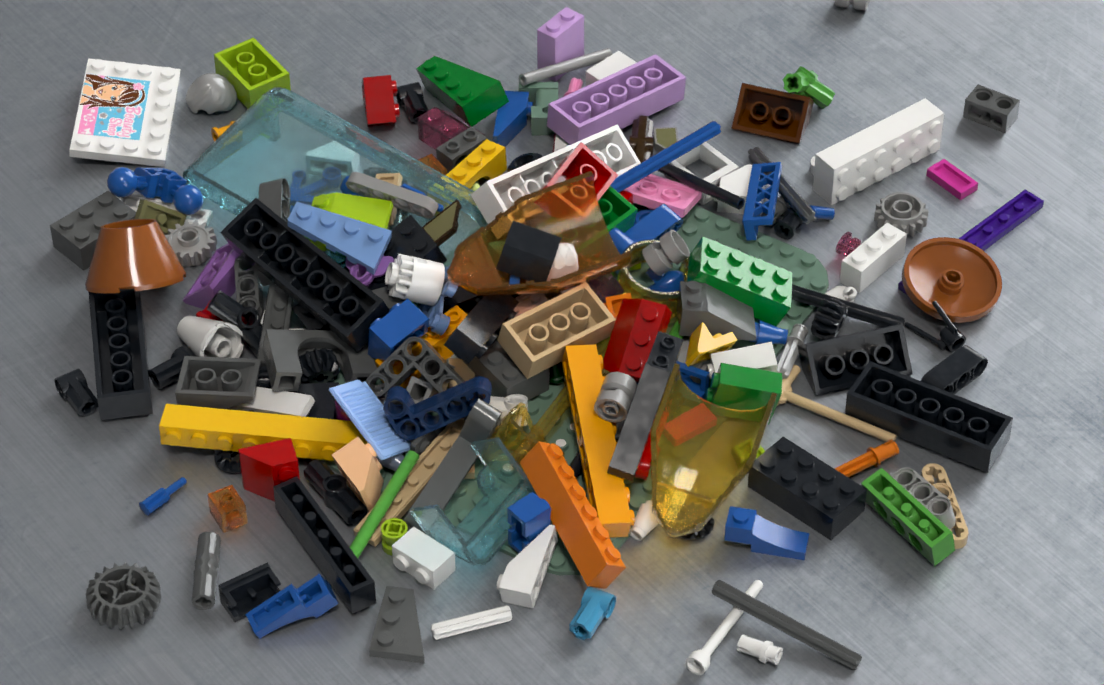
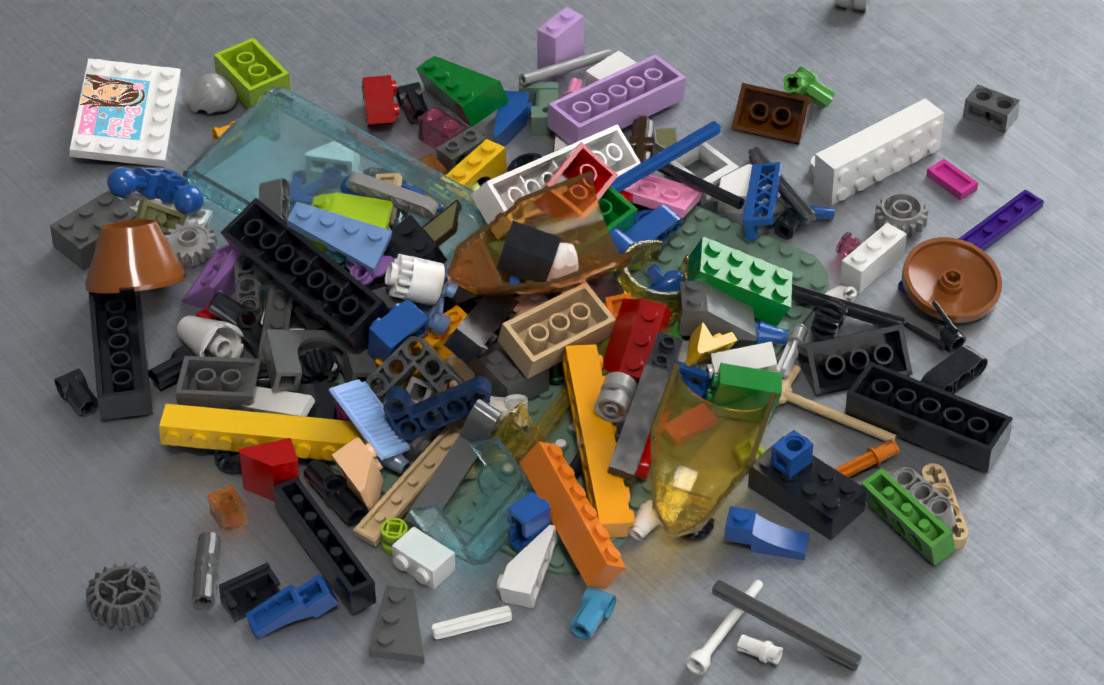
(160, 497): blue axle -> none
(384, 503): bright green piece -> none
(668, 250): light grey wheel -> none
(791, 453): none -> blue brick

